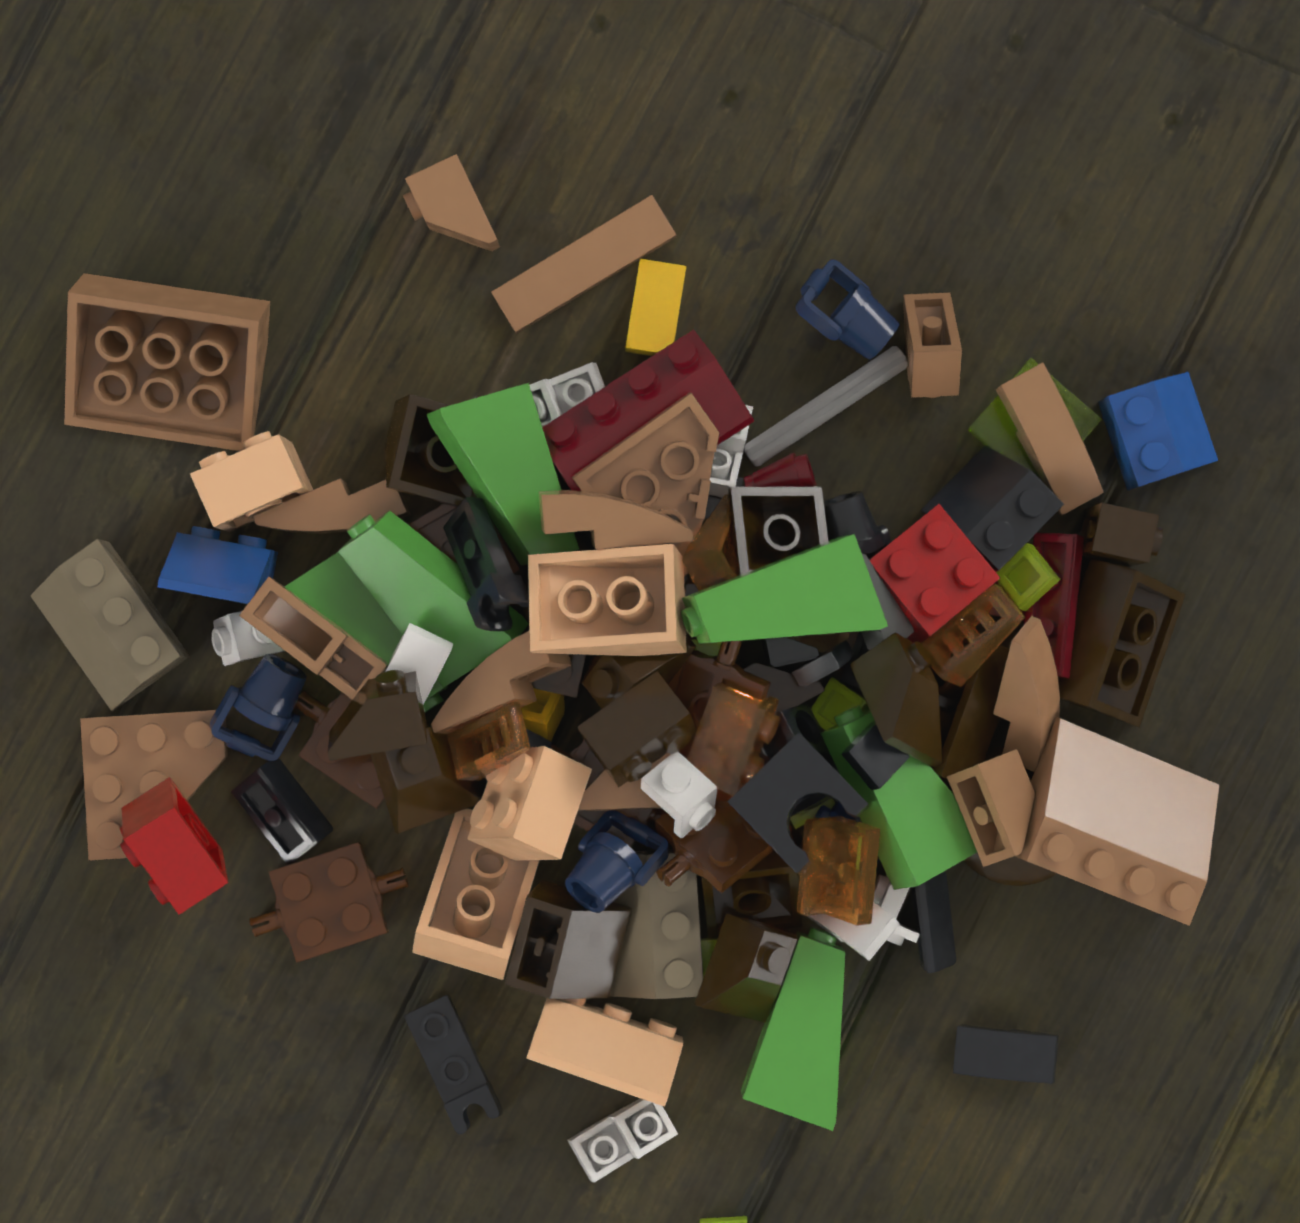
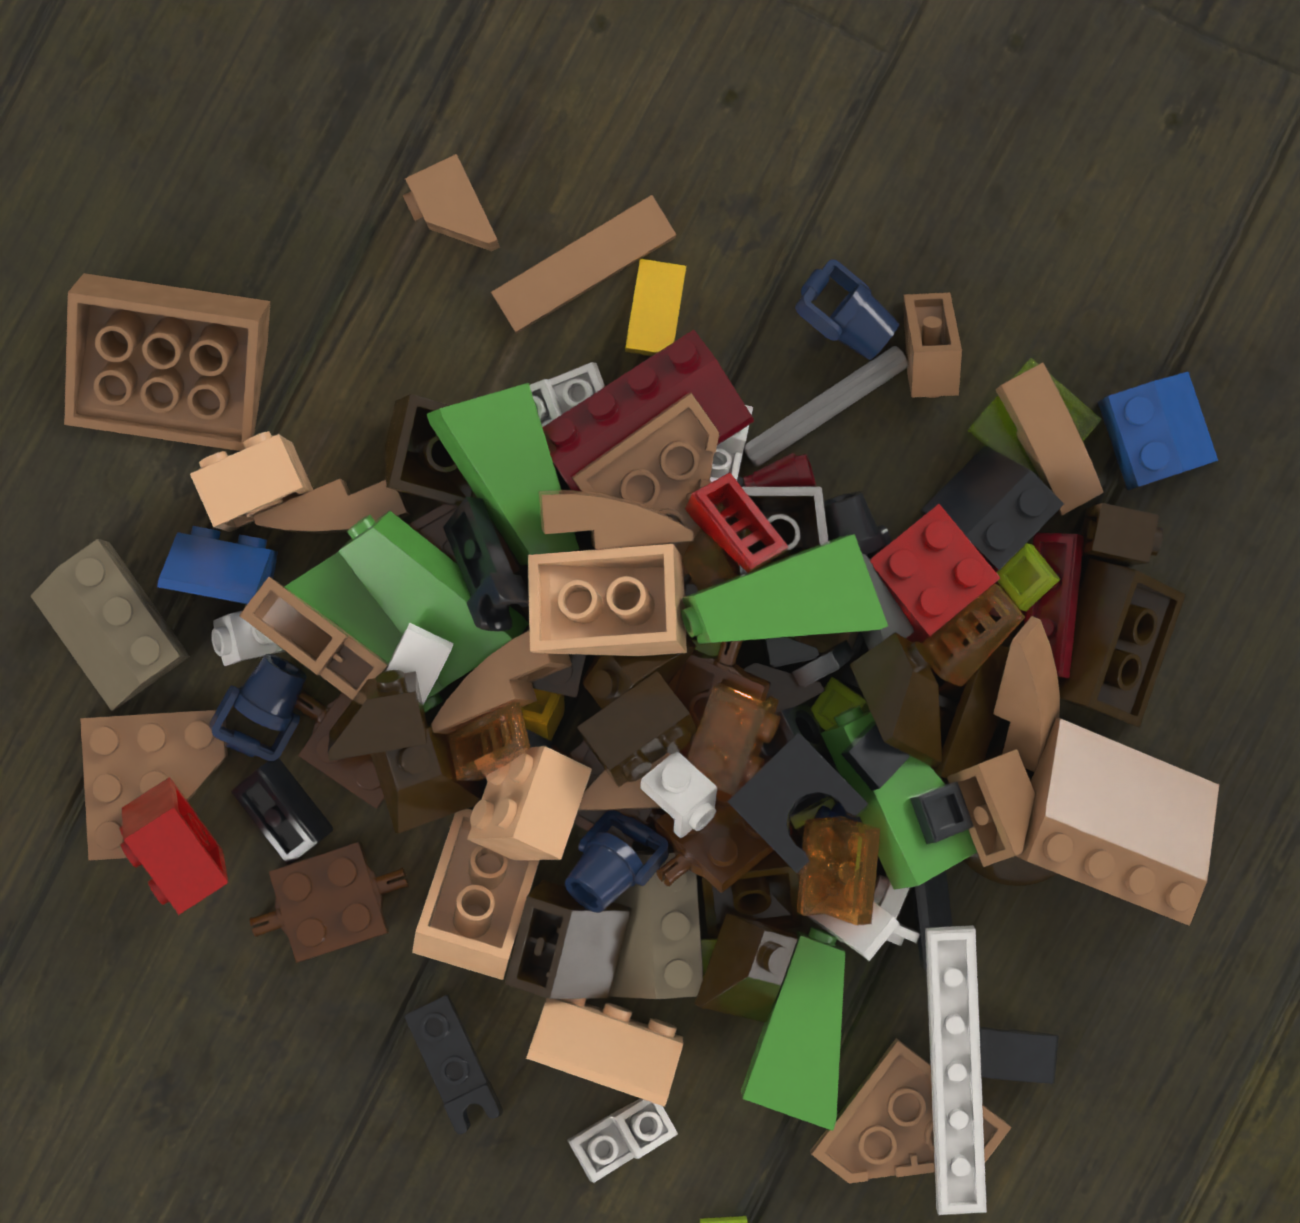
(729, 492): none -> red slope
(890, 1123): none -> medium nougat plate
(942, 812): none -> black tile
(955, 1069): none -> white tile

